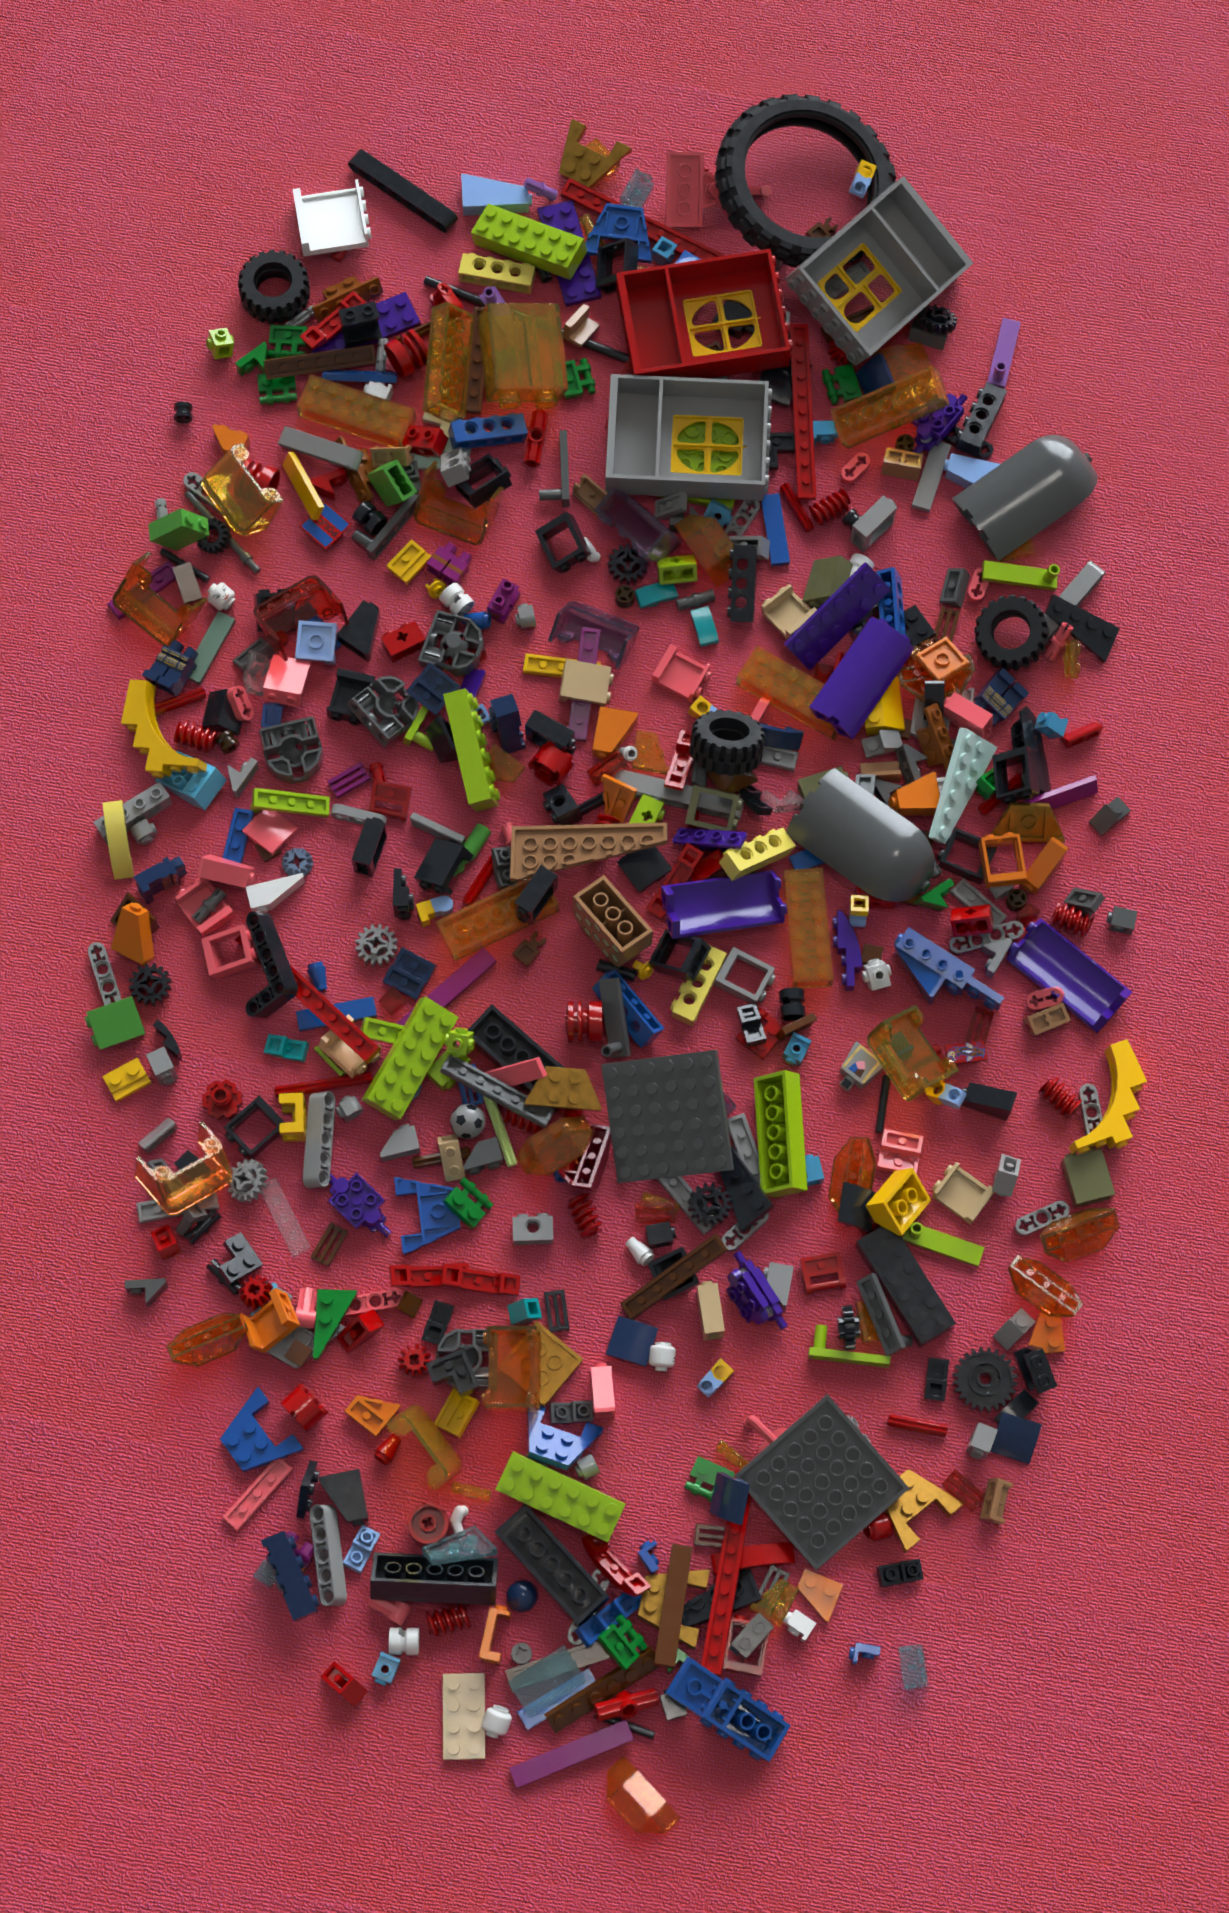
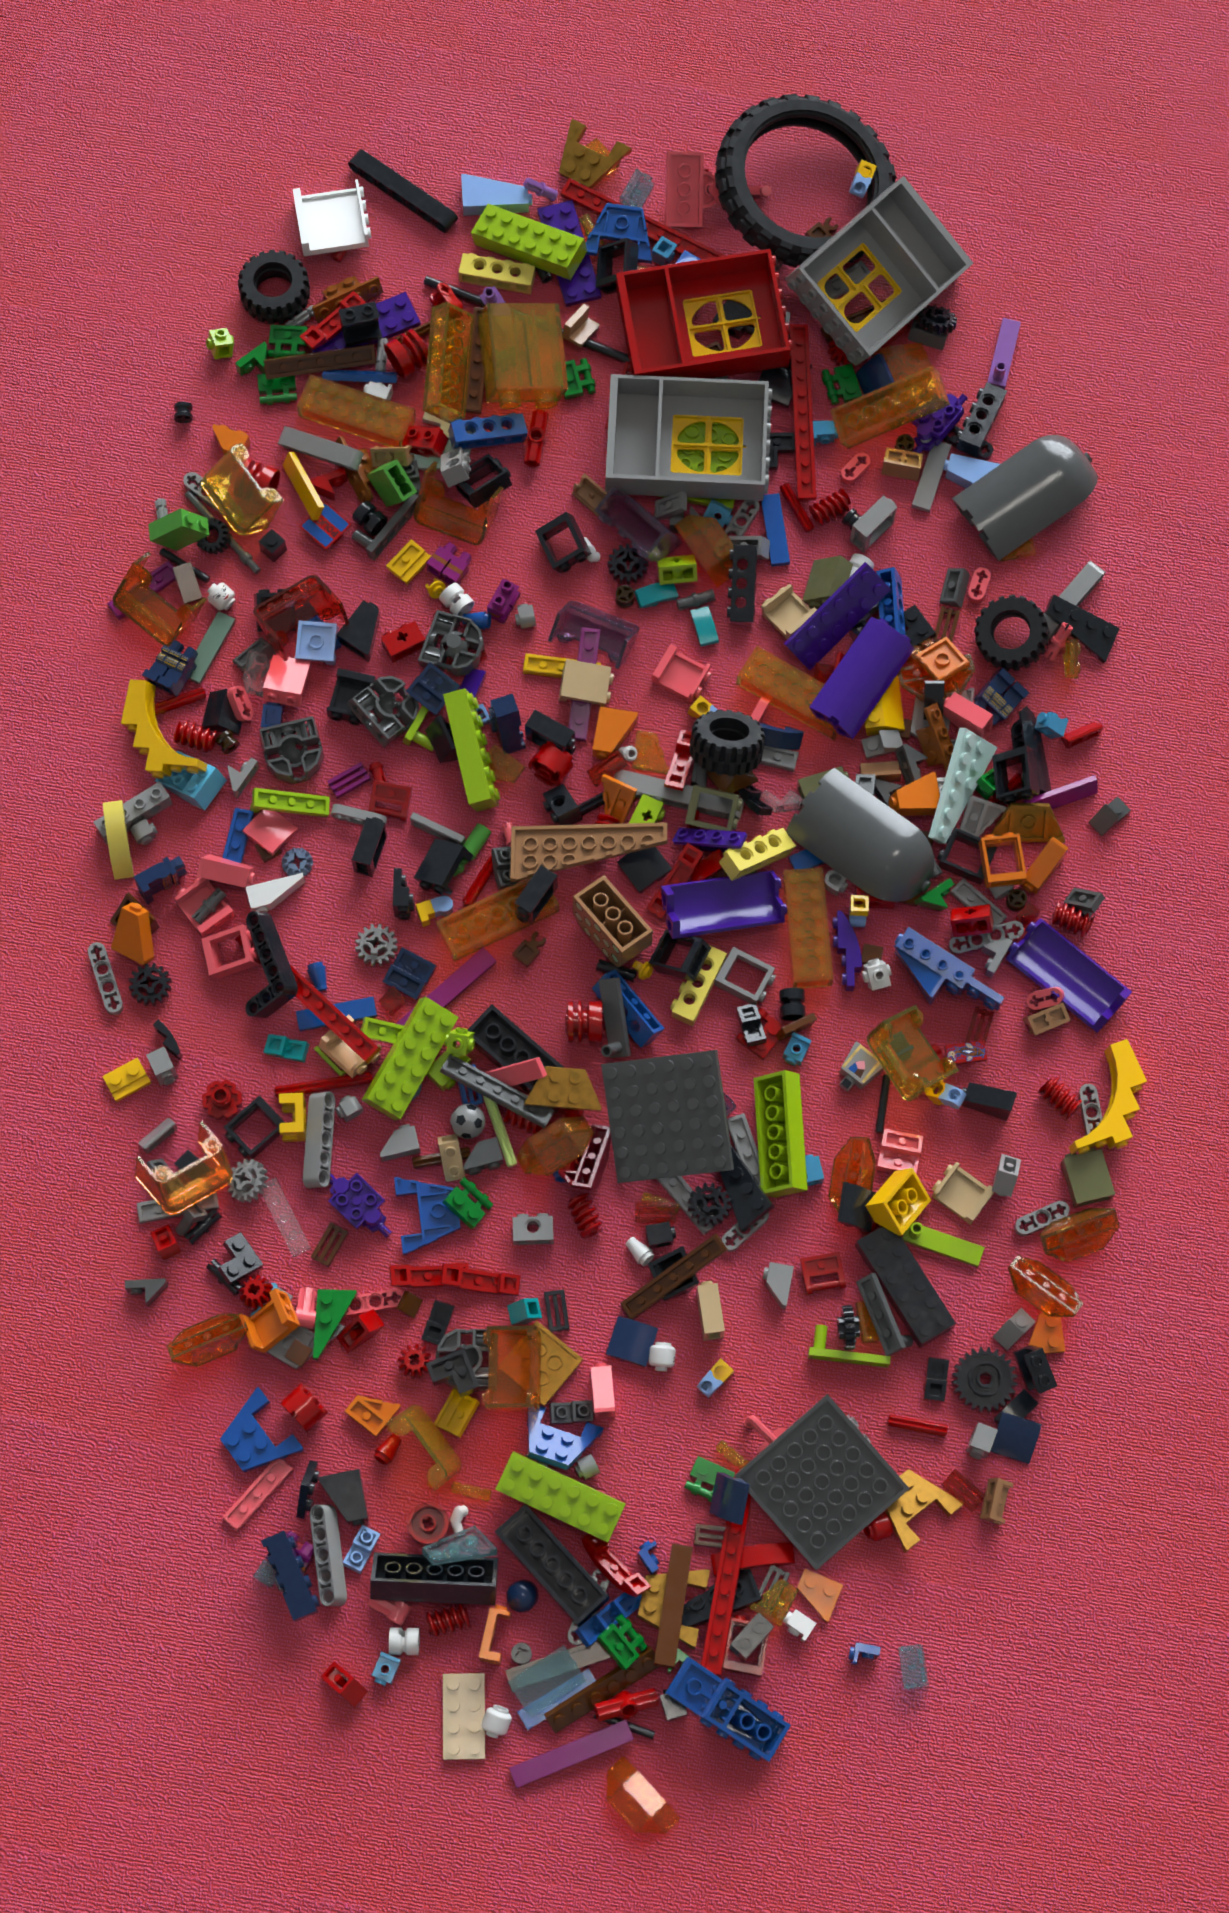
(114, 1023): bright green brick -> none
(272, 545): none -> black brick
(560, 494): dark grey piece -> none
(754, 1294): dark purple piece -> none
(835, 882): none -> light grey plate
(900, 1573): black slope -> none
(980, 815): none -> light grey wing
(1020, 575): lime piece -> none
(1121, 920): dark grey brick -> none

